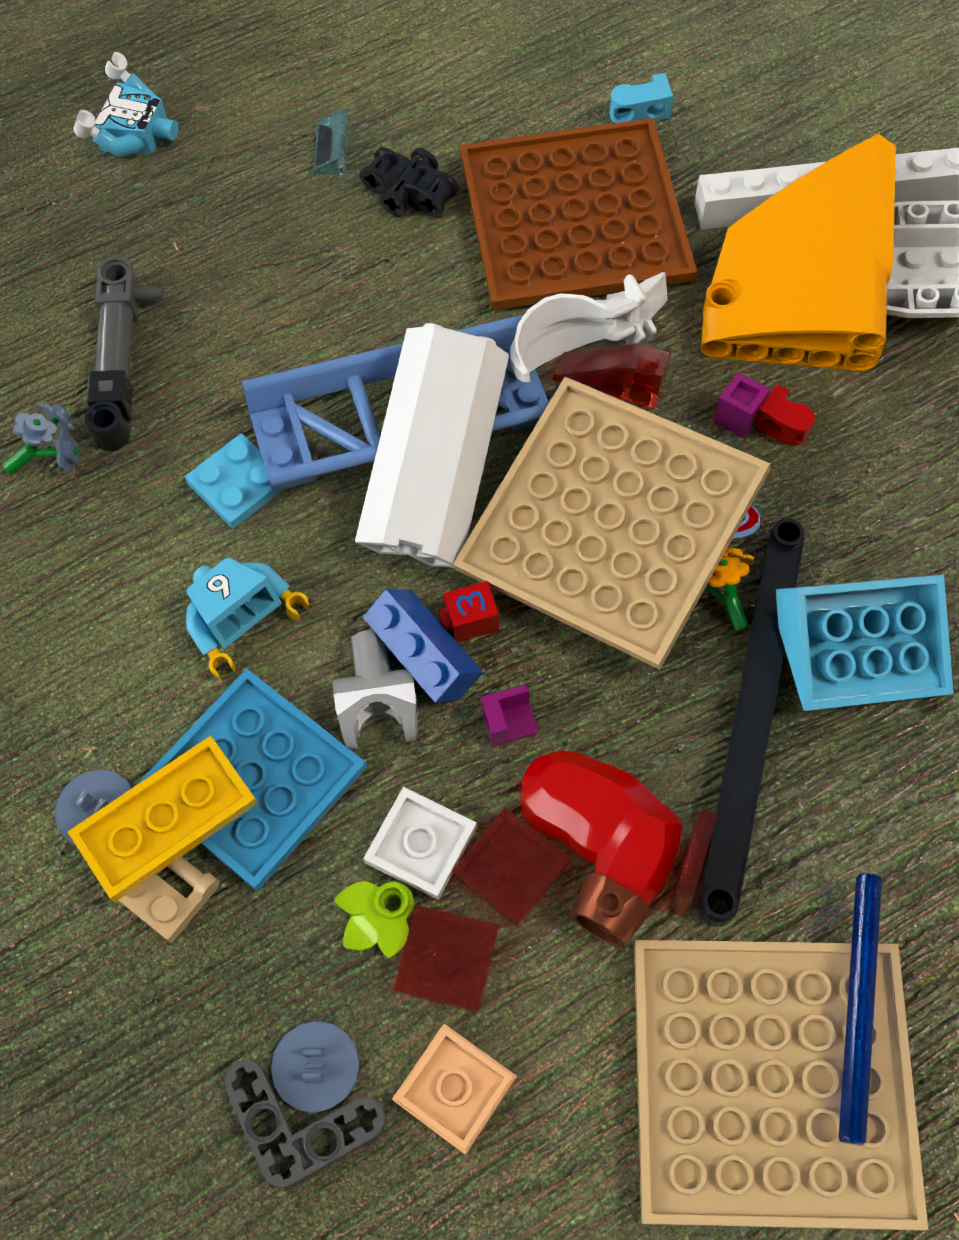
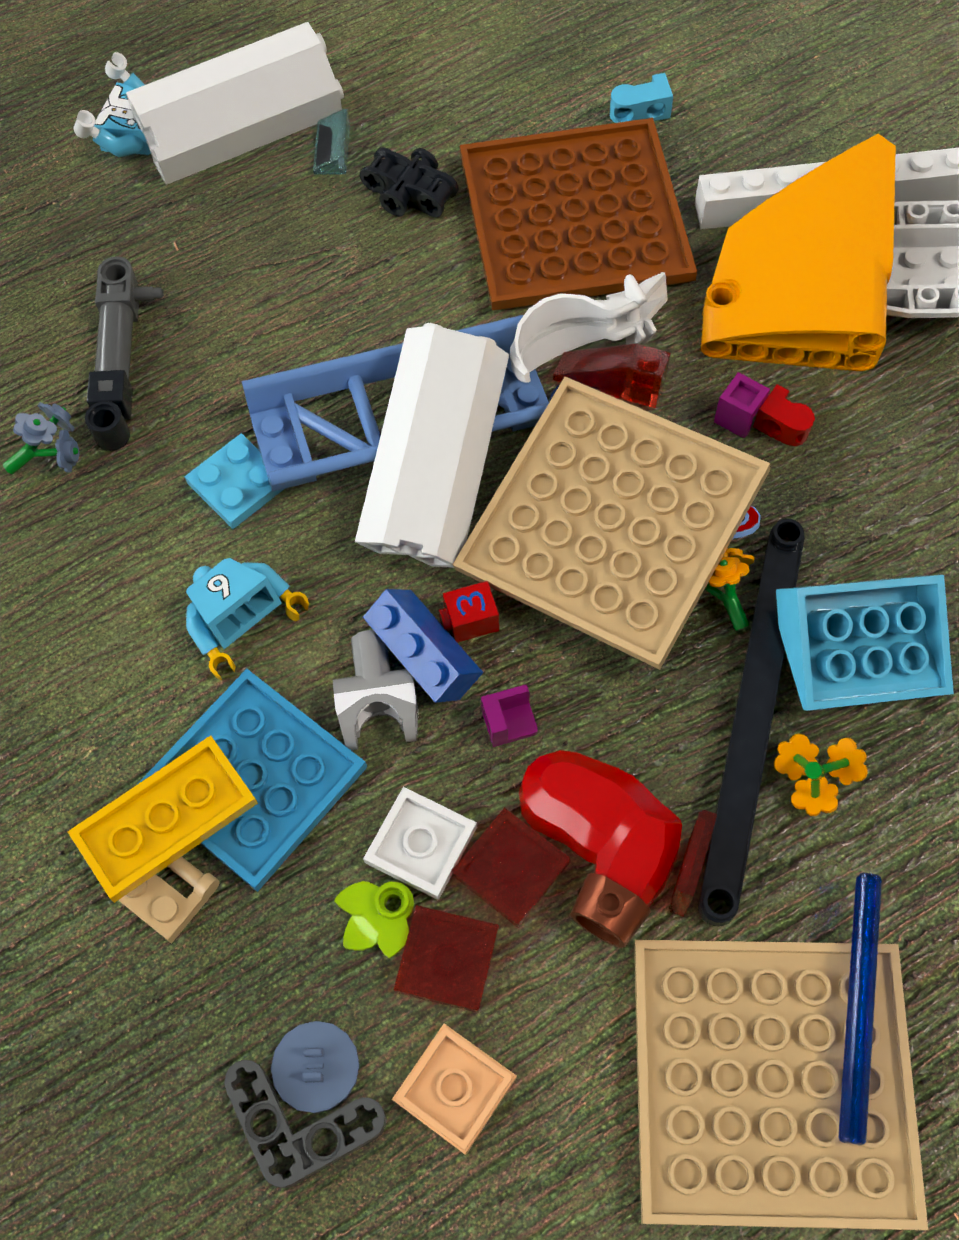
(86, 796): sand blue piece -> none
(236, 102): none -> white panel
(816, 794): none -> light orange plant

